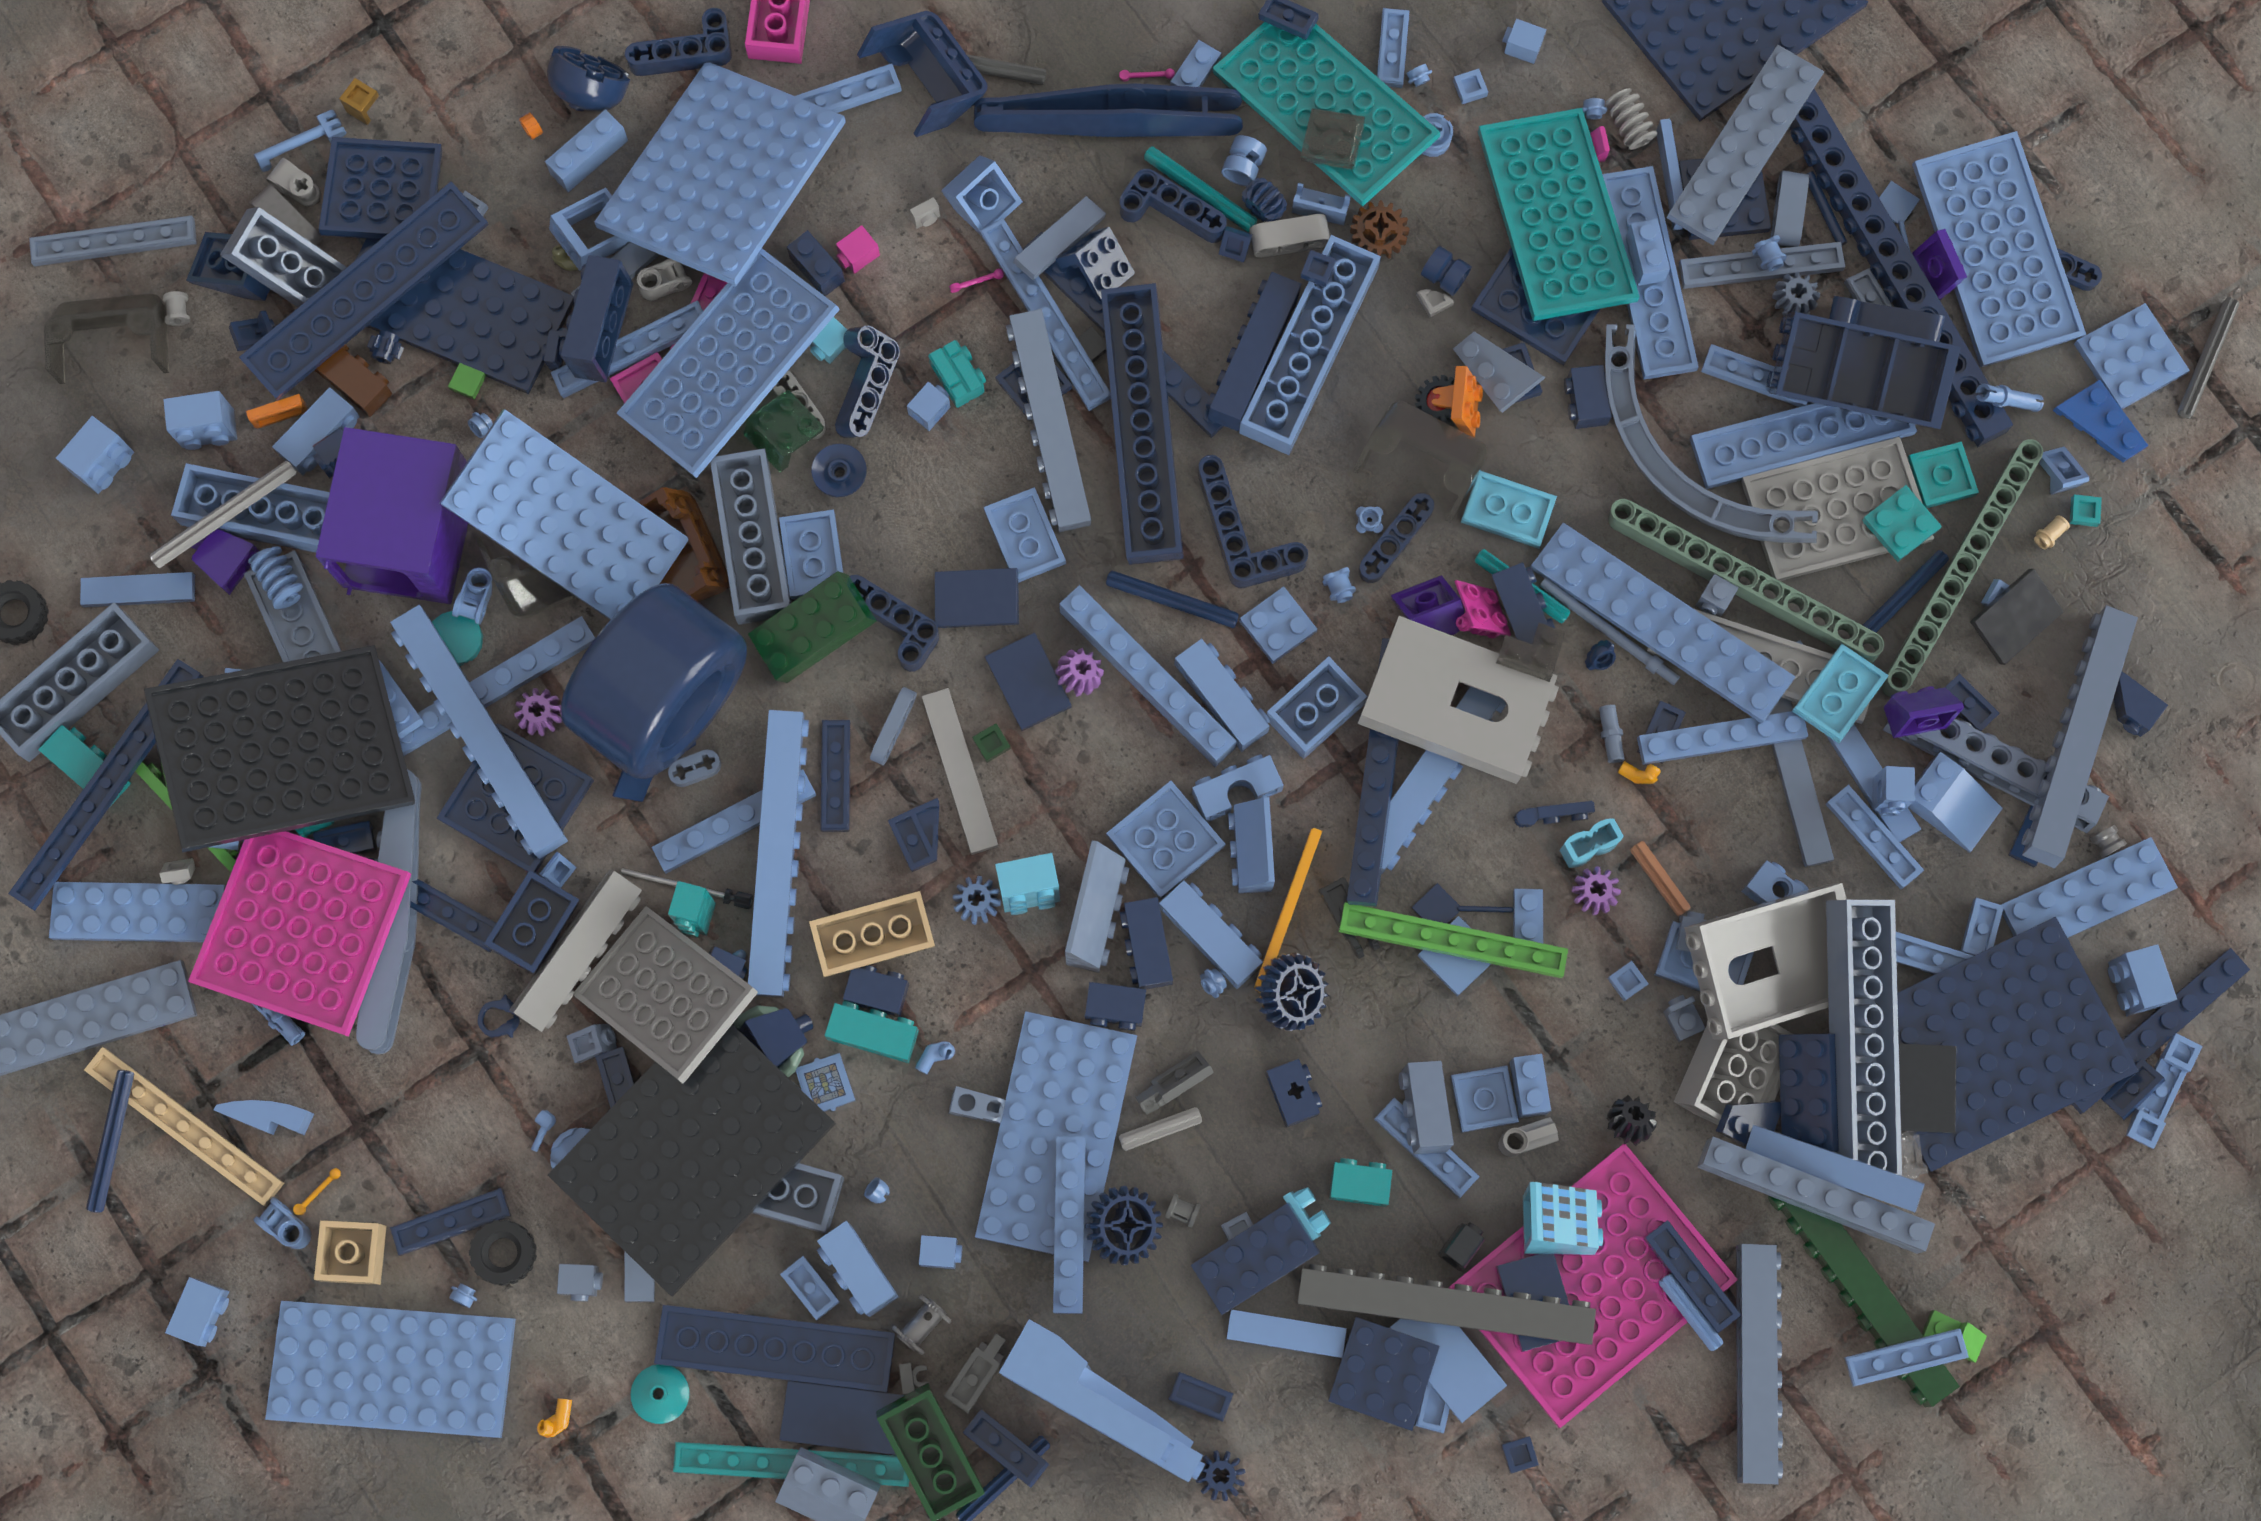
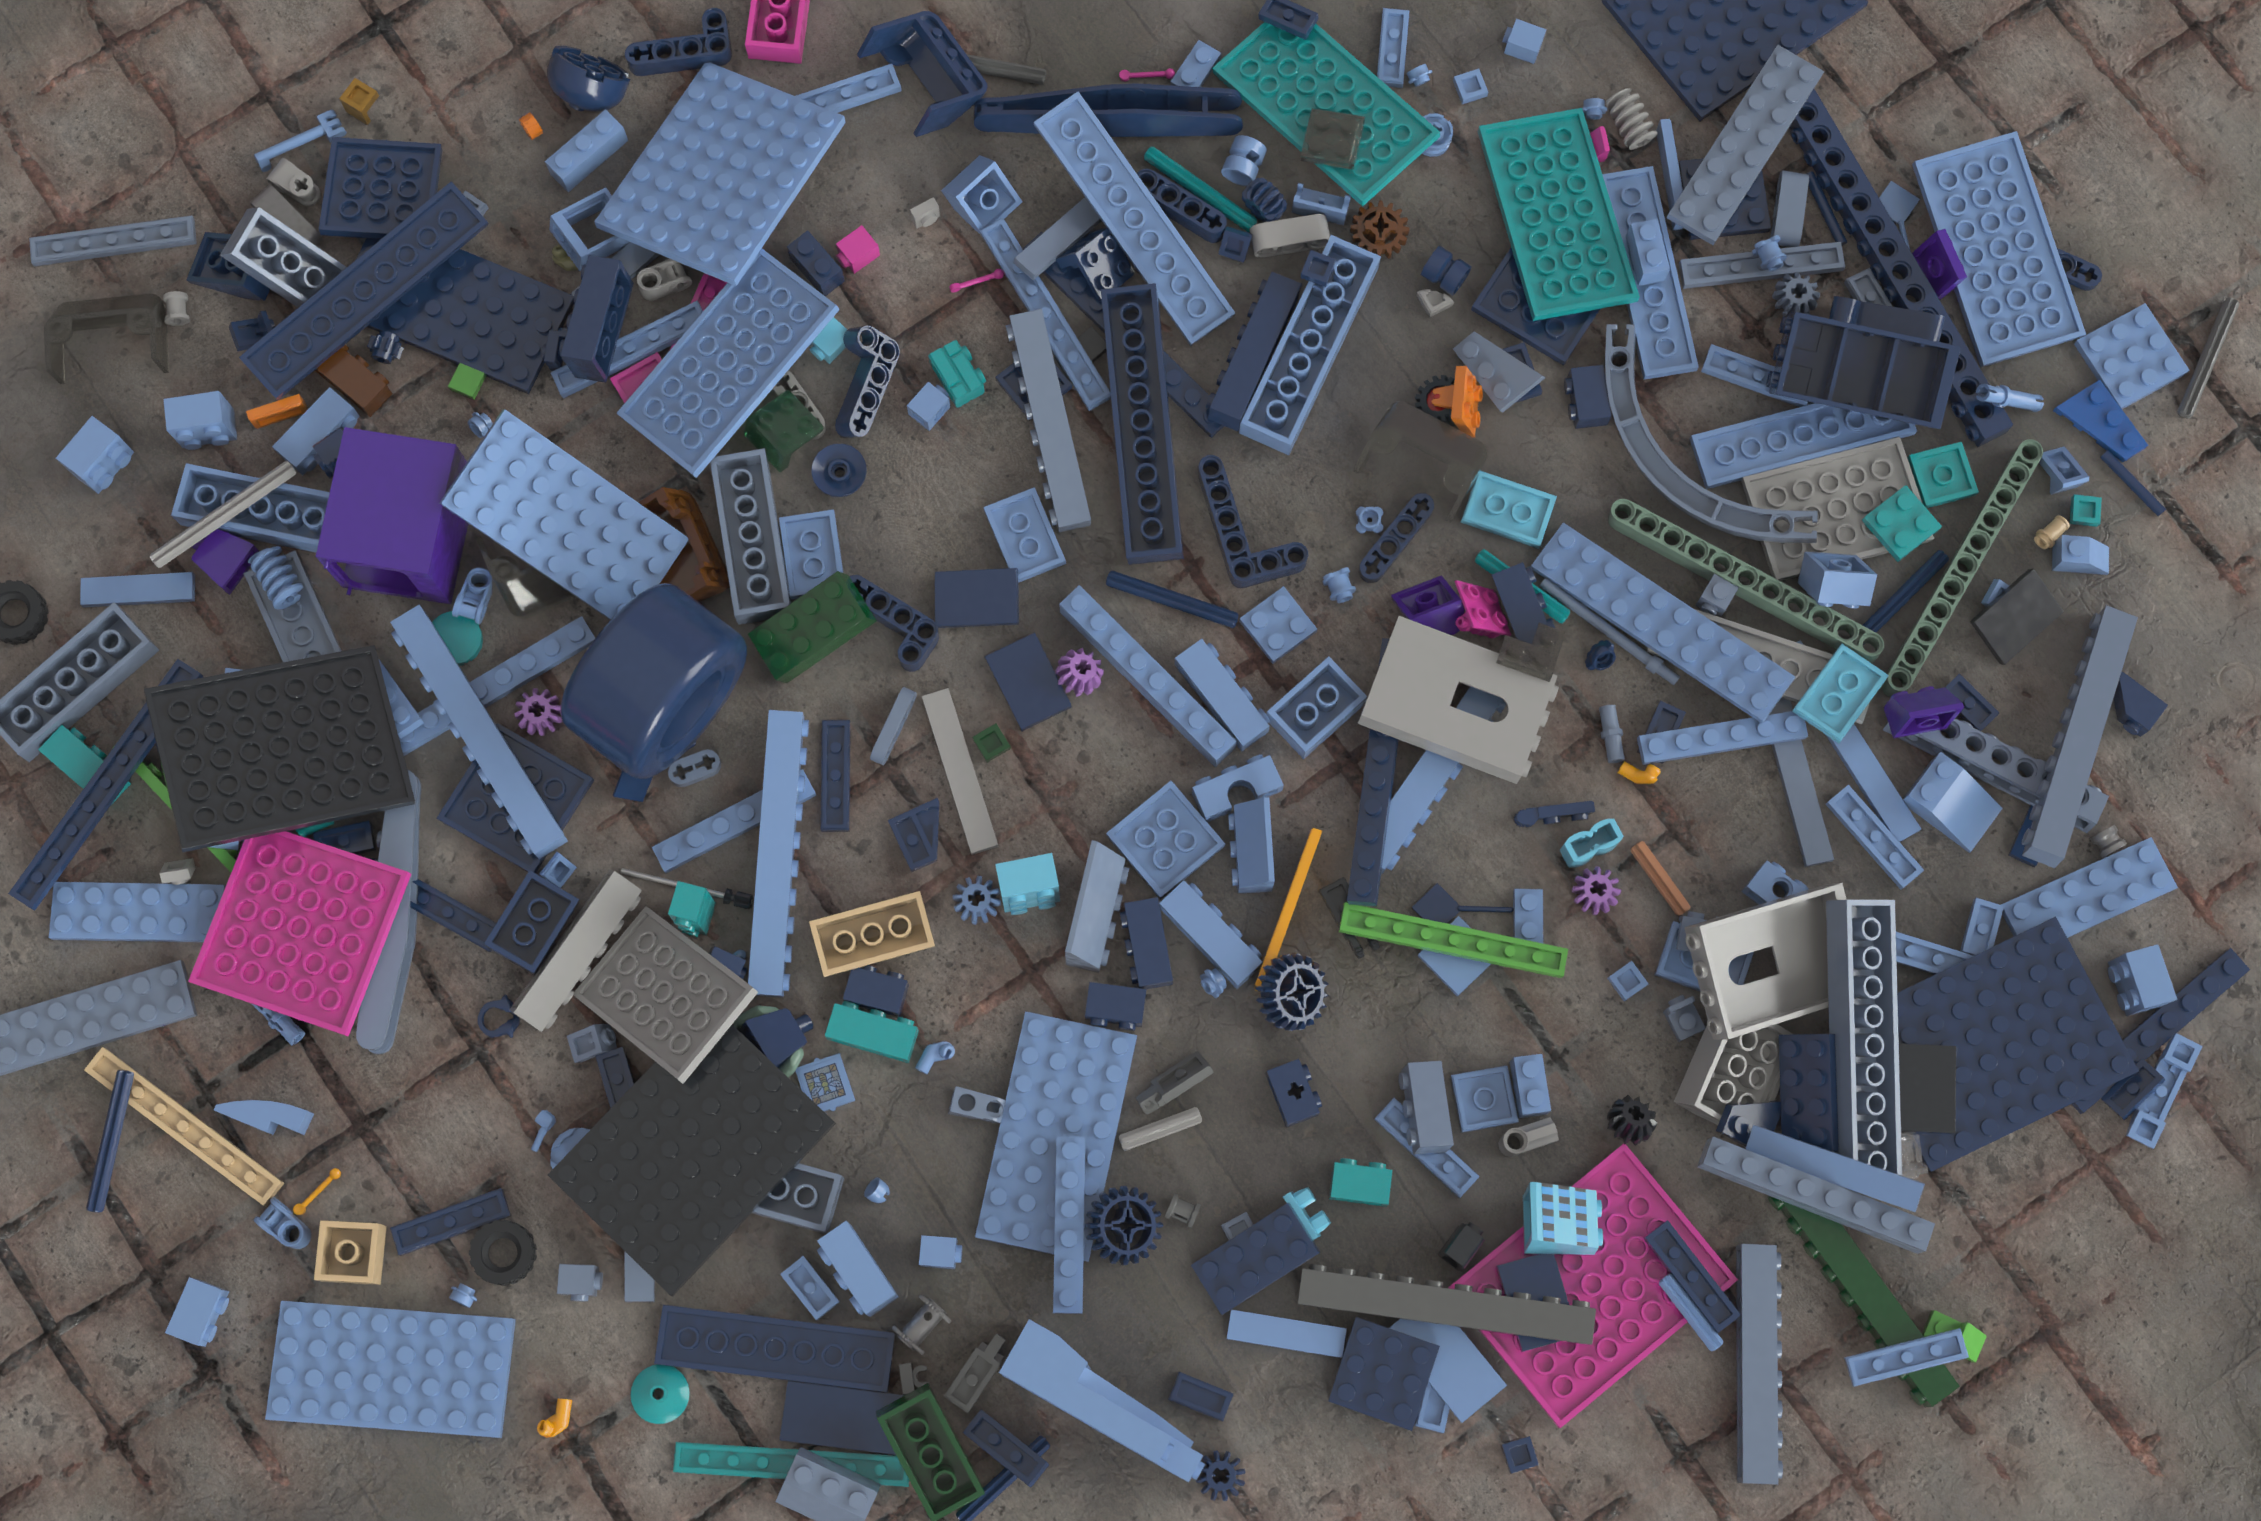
(1134, 218): none -> medium blue plate
(1837, 579): none -> medium blue brick
(1893, 790): medium blue brick -> none
(2080, 555): none -> medium blue slope
(2114, 464): none -> dark blue bar

